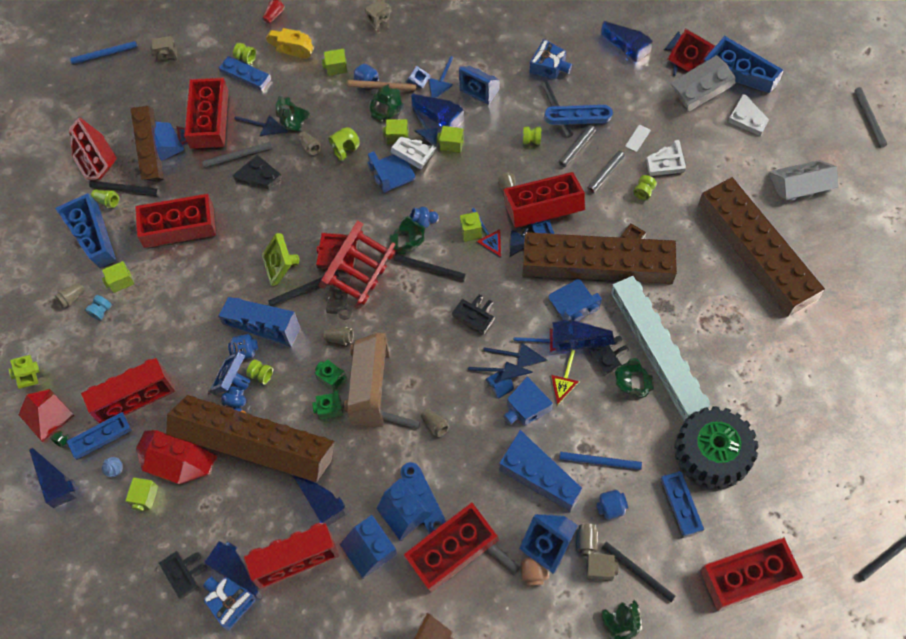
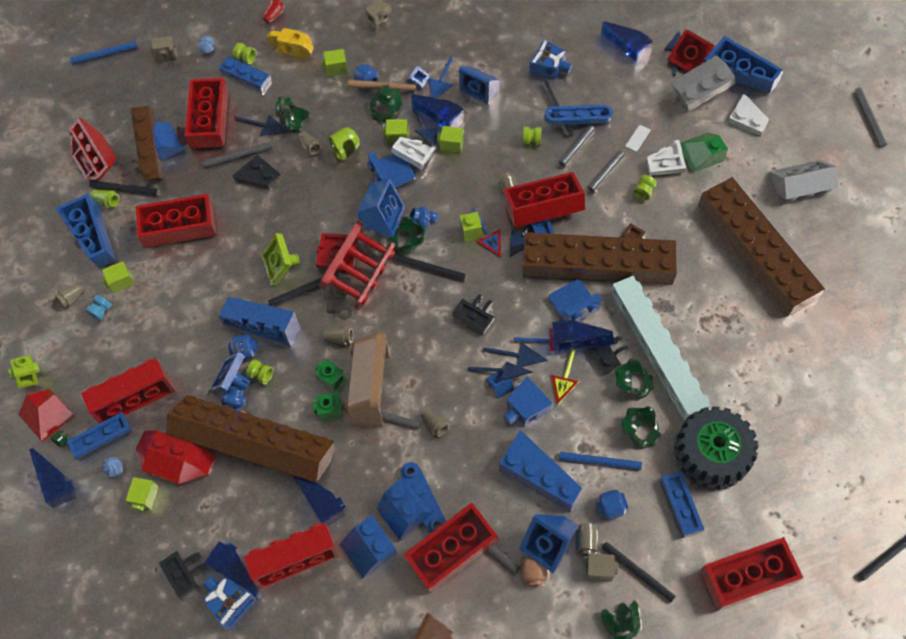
(206, 44): none -> medium blue plate
(381, 208): none -> blue slope
(634, 419): none -> dark green helmet
(703, 151): none -> green slope

